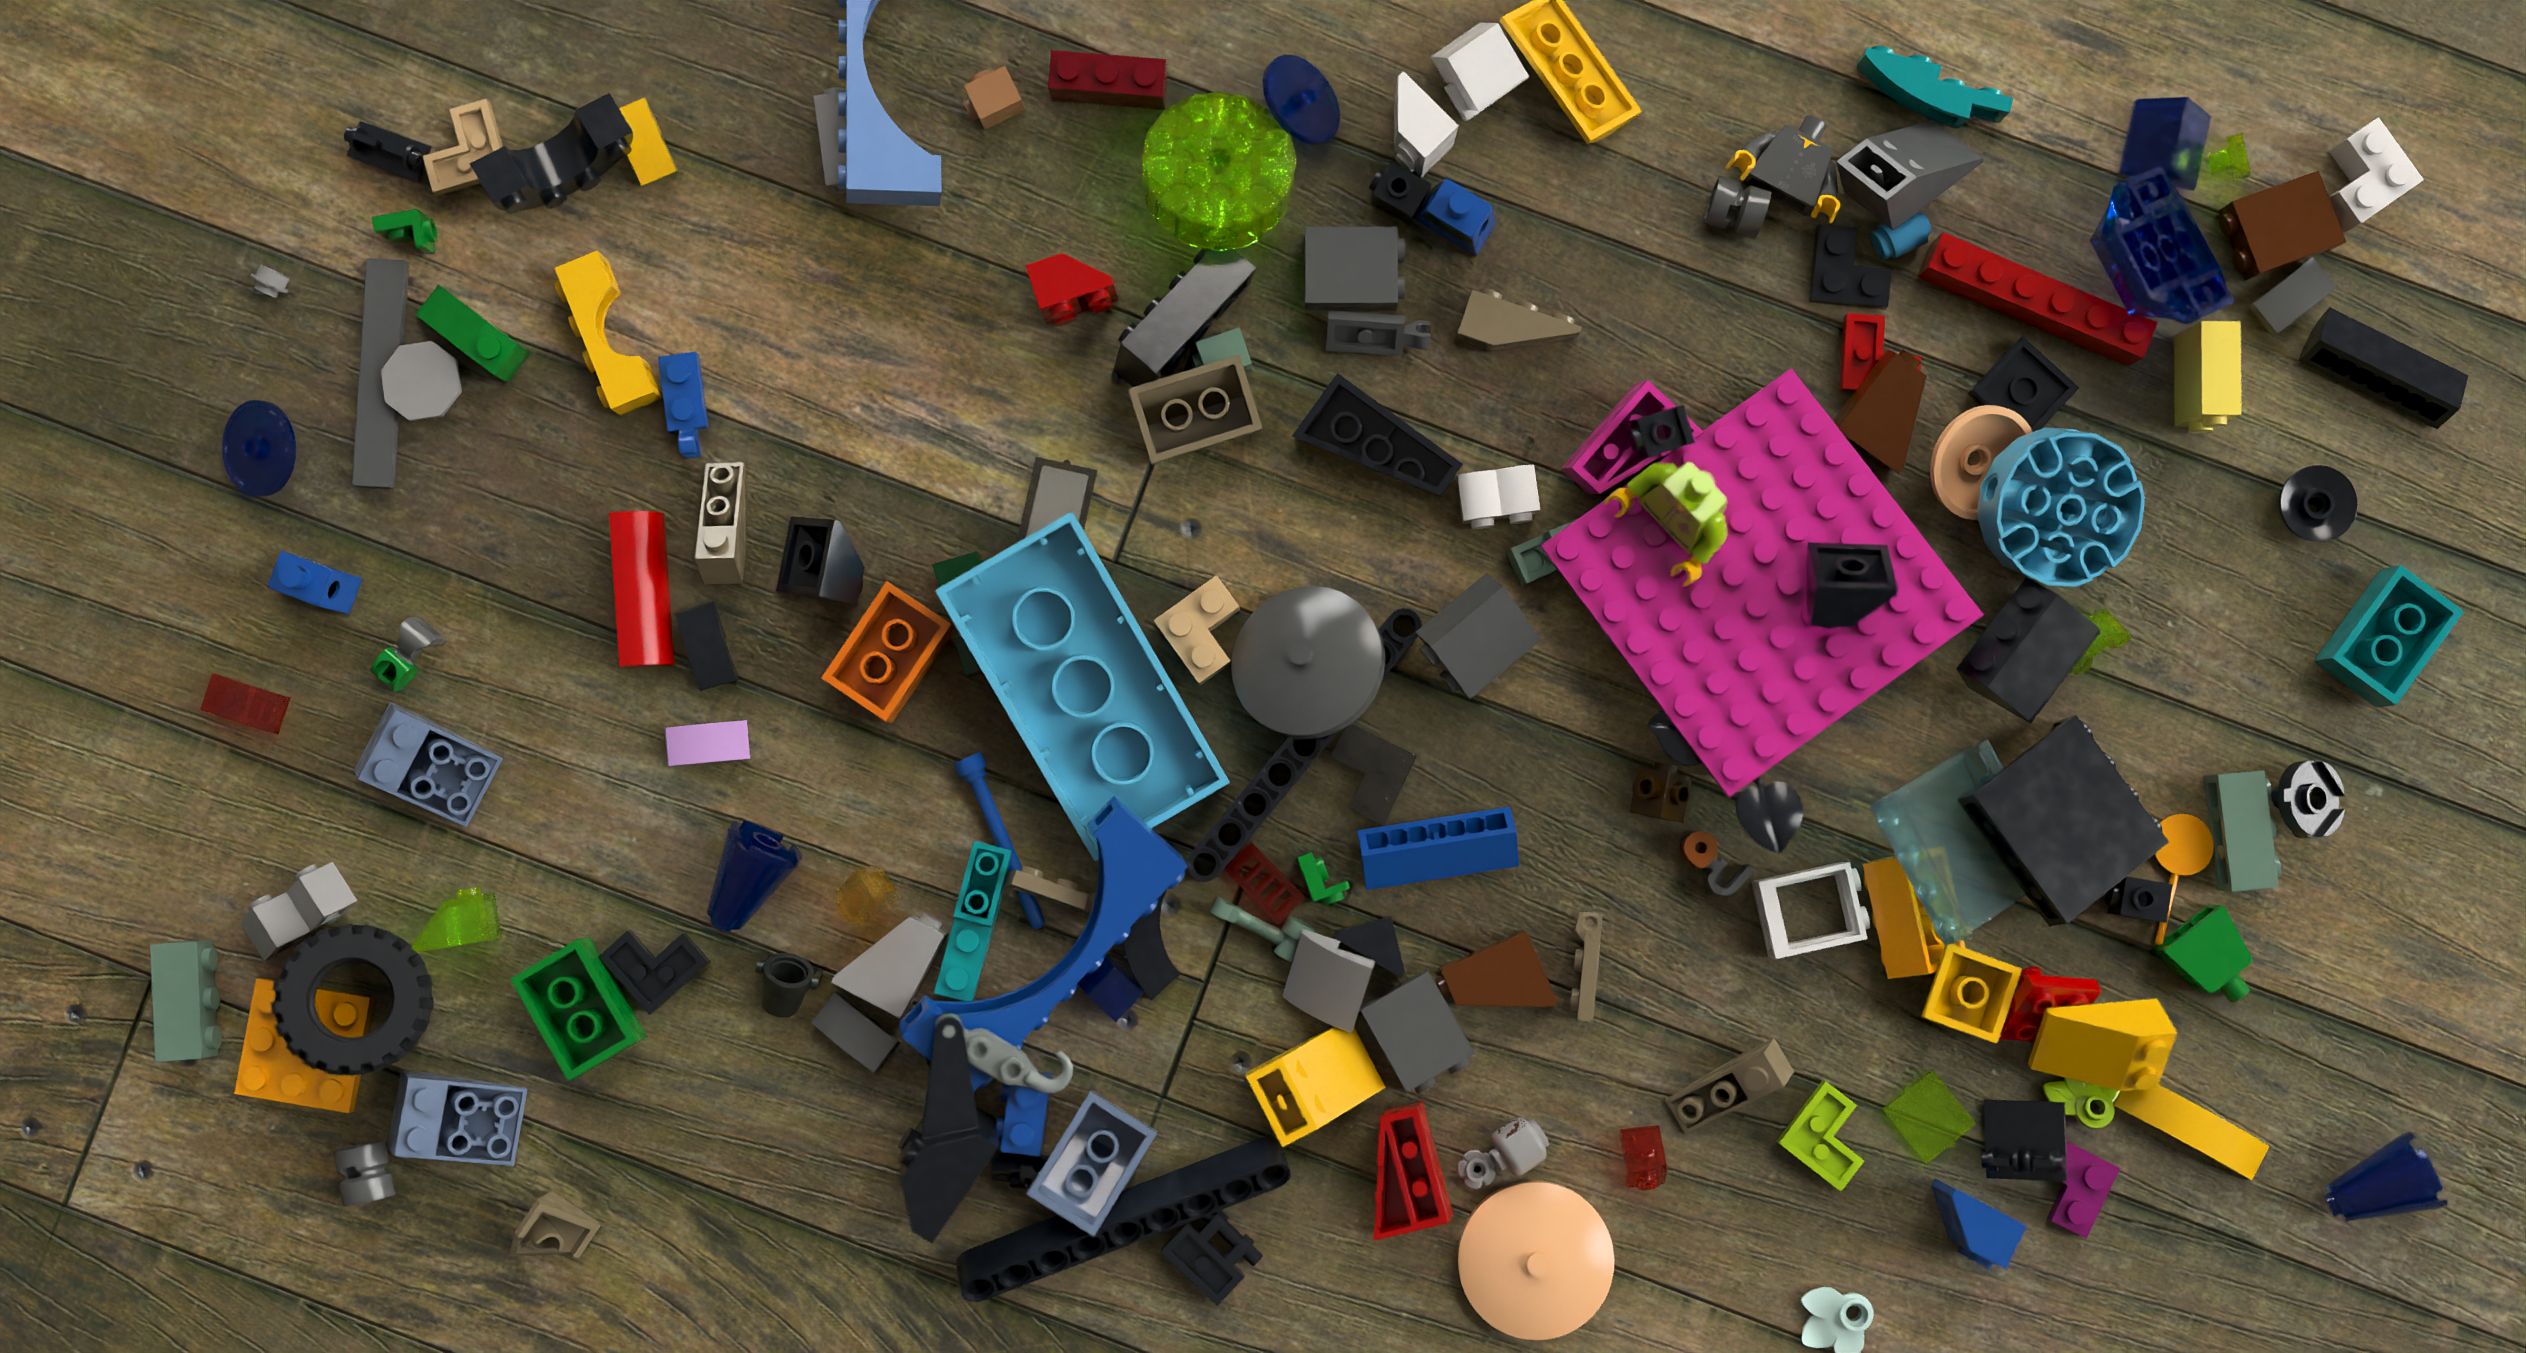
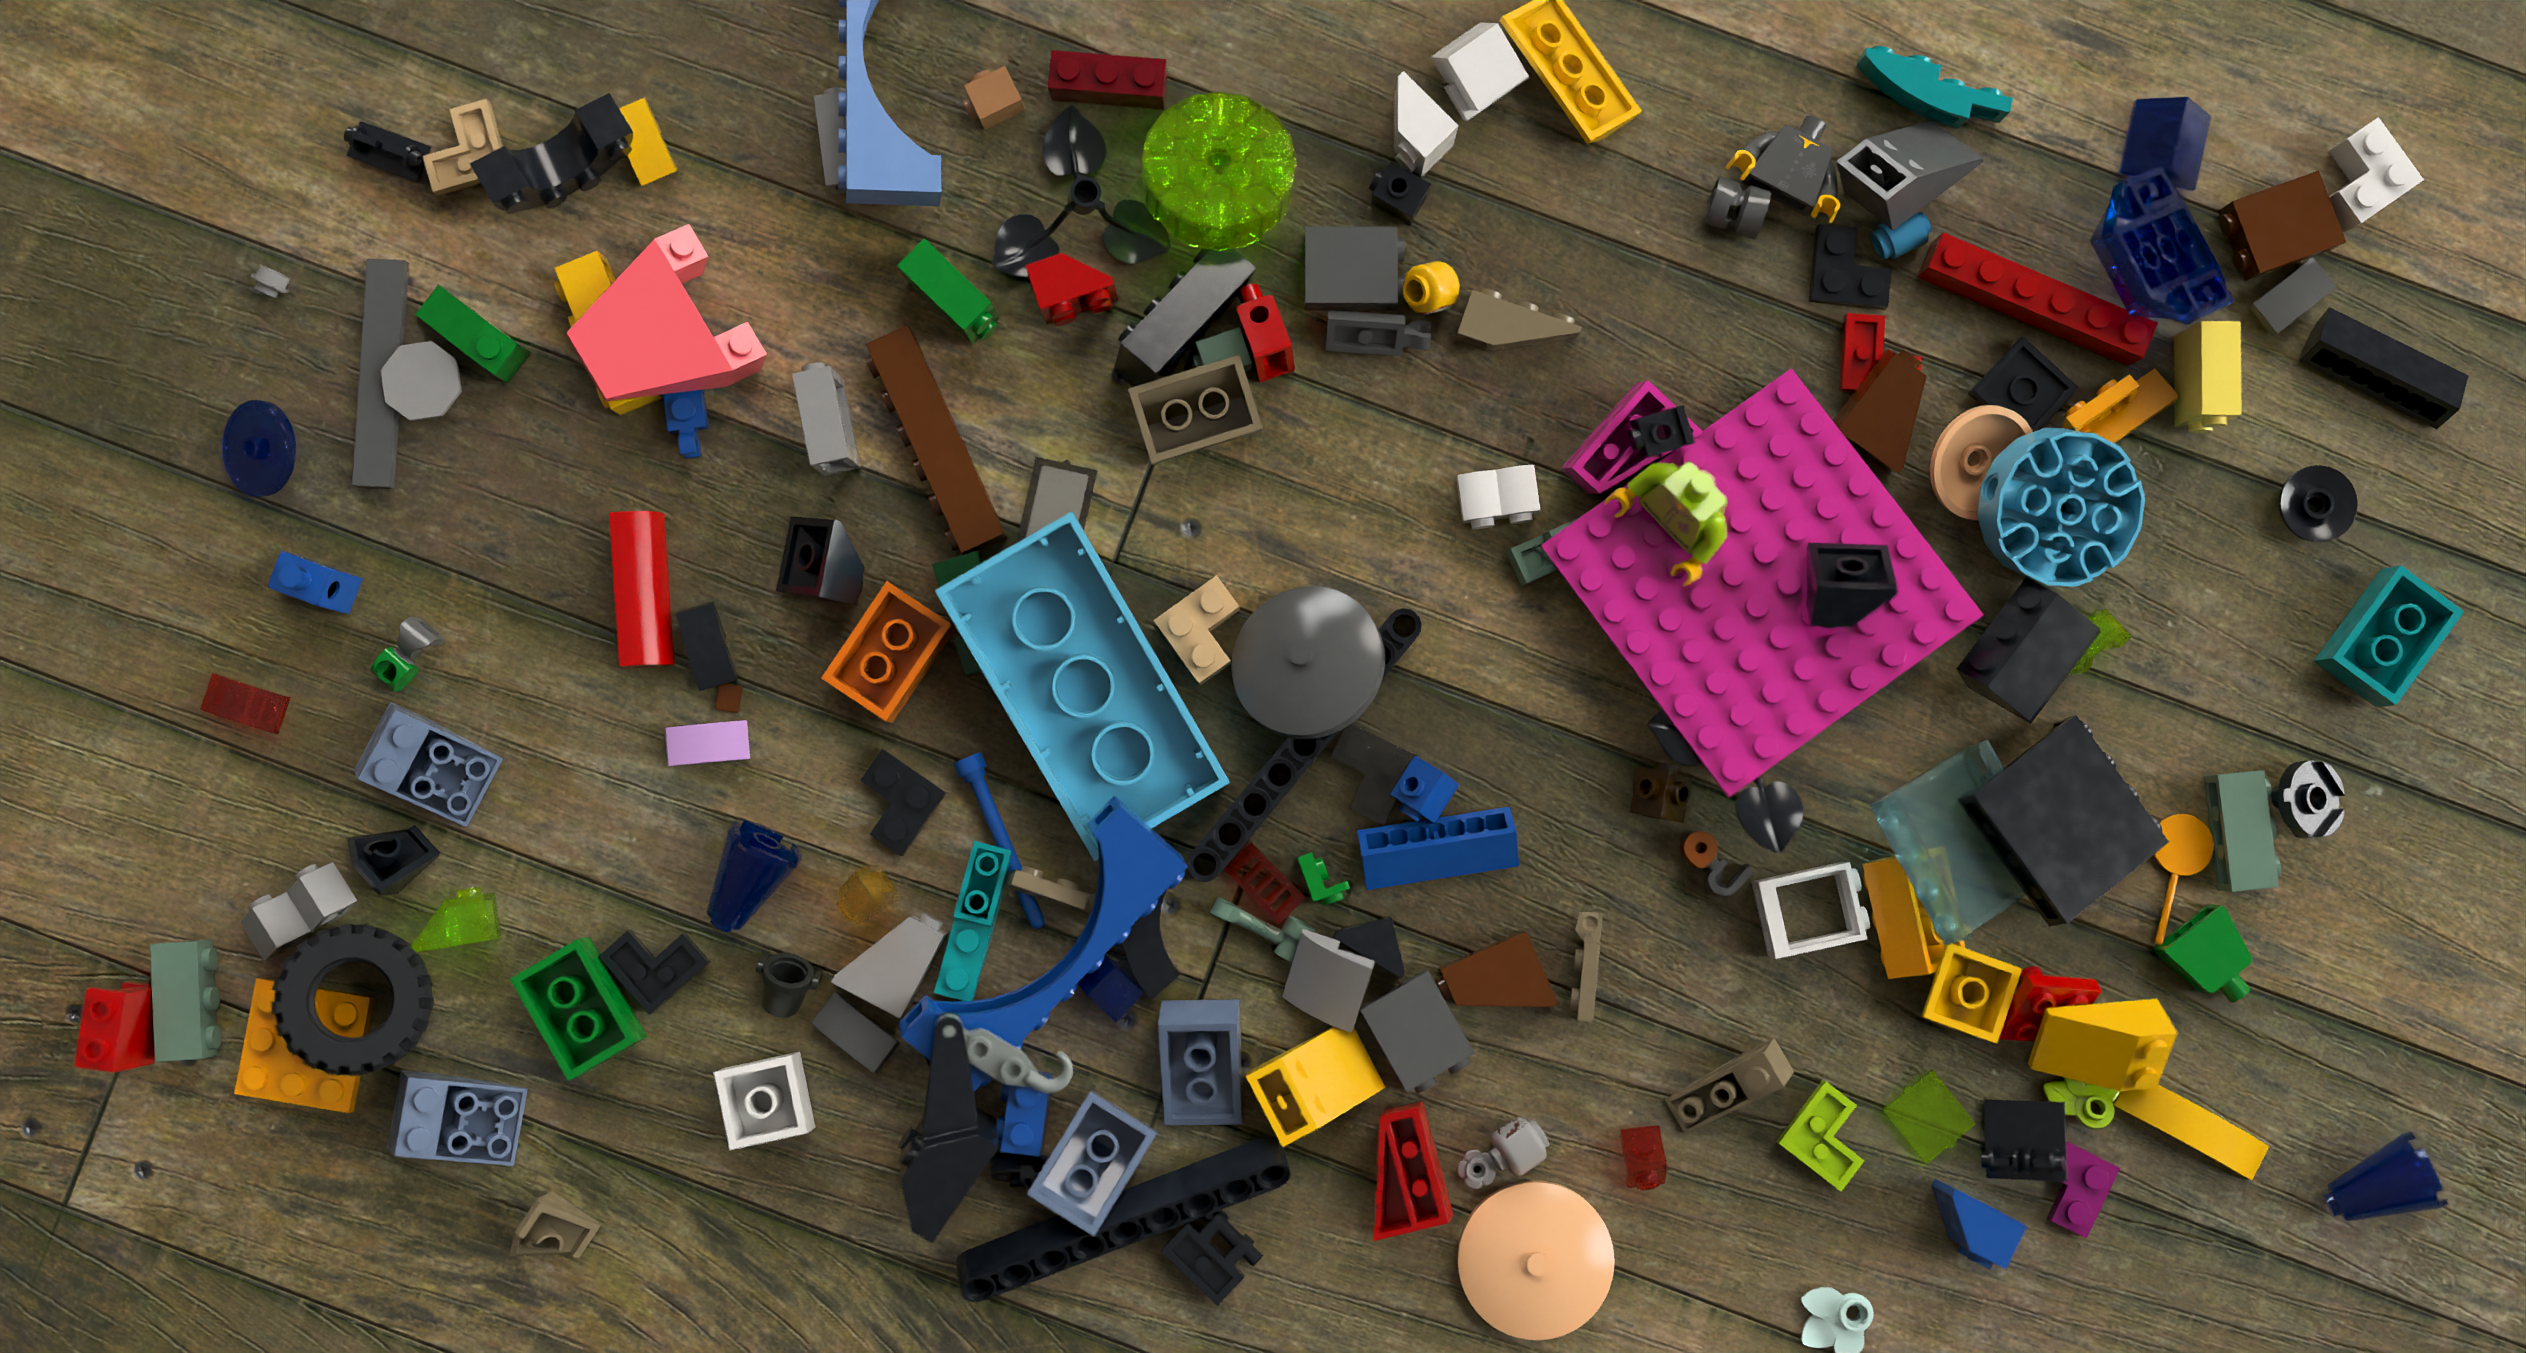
(116, 1029): none -> red panel
(364, 1173): dark grey wheel -> none
(391, 858): none -> black slope
(401, 226): green bracket -> none
(649, 335): none -> coral wedge
(722, 524): dark tan slope -> none
(729, 697): none -> reddish brown window
(764, 1100): none -> white brick
(826, 419): none -> light grey window
(911, 799): none -> black plate
(935, 440): none -> reddish brown brick
(949, 292): none -> green brick
(1076, 148): none -> black plant
(1201, 1062): none -> sand blue slope
(1264, 333): none -> red torso
(1301, 99): clear blue shield -> none
(1369, 434): black wedge -> none
(1423, 790): none -> blue brick
(1431, 287): none -> yellow head
(1457, 216): blue torso -> none
(1477, 636): dark grey brick -> none
(2121, 406): none -> light orange bracket
(2140, 899): black brick -> none
(2234, 158): clear neon green tile -> none

